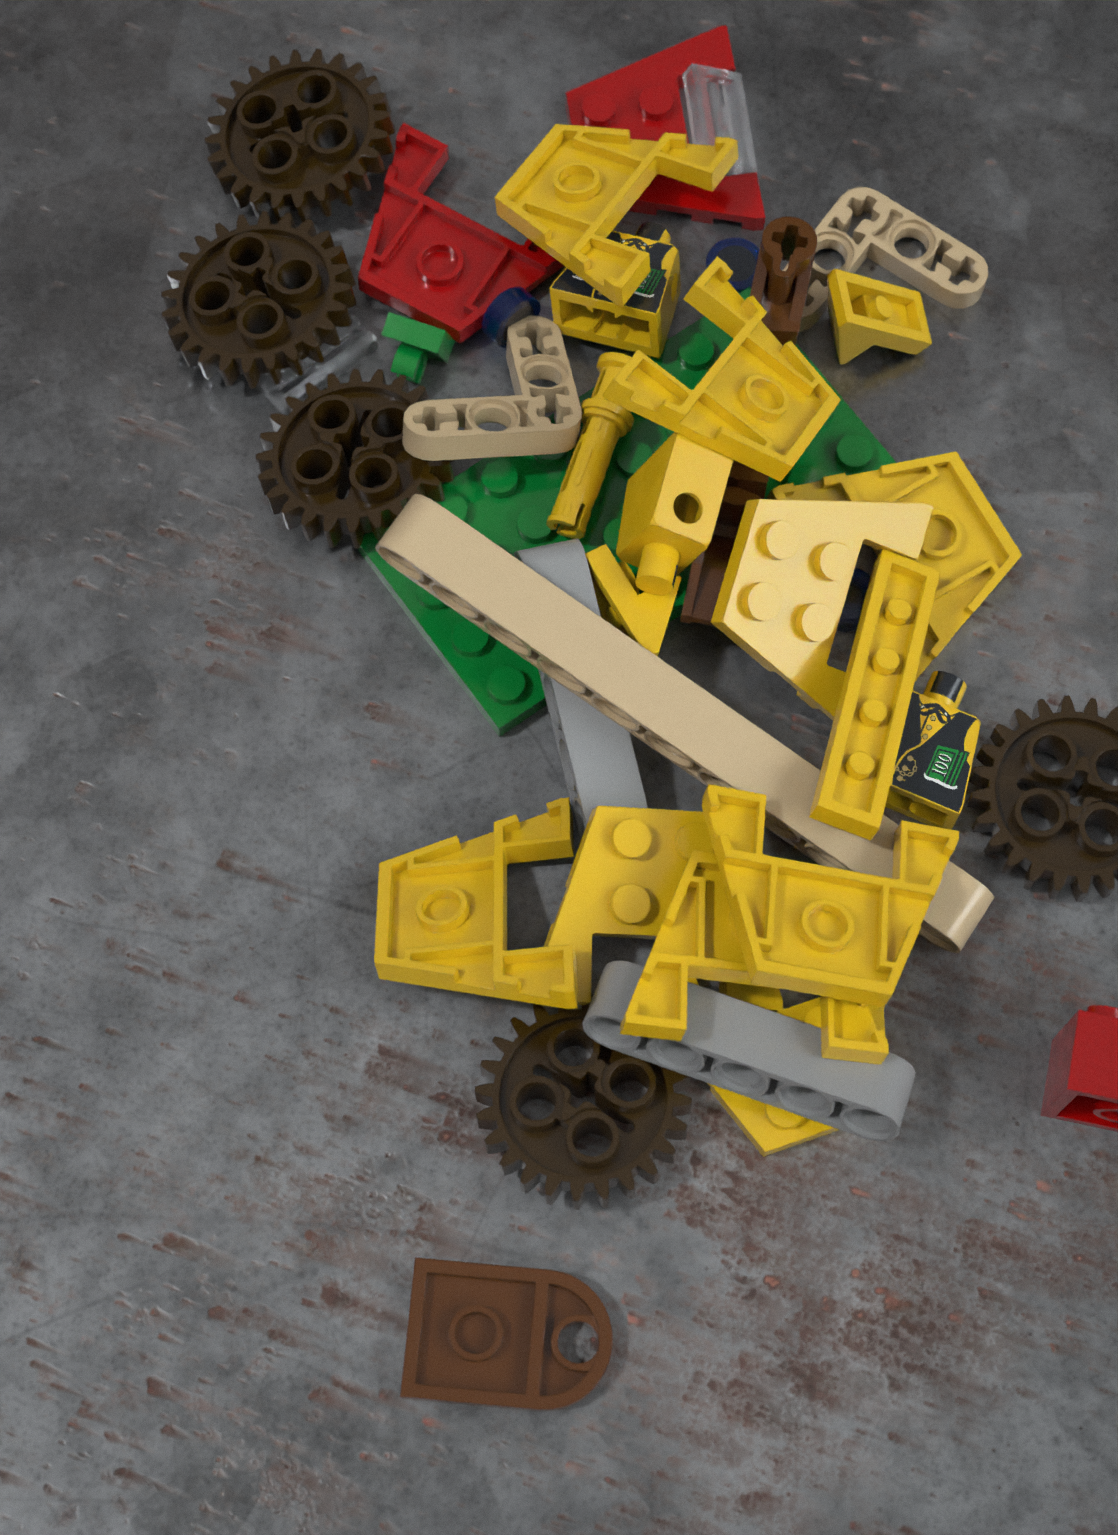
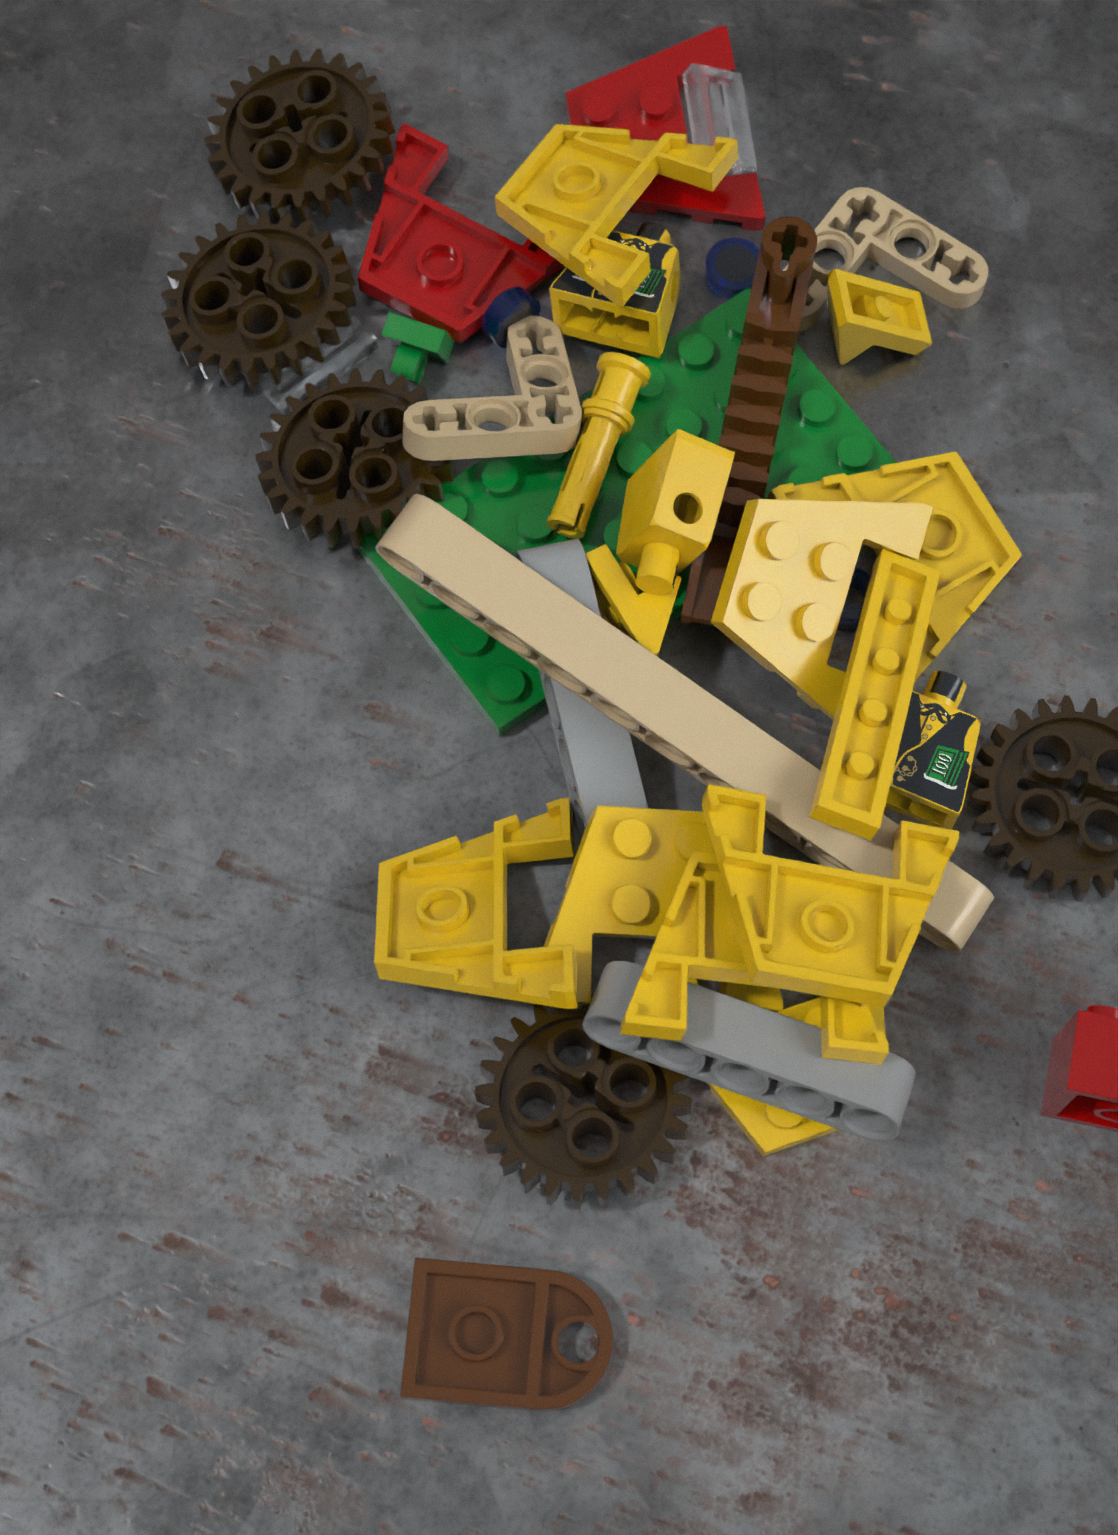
(754, 402): yellow wing -> none

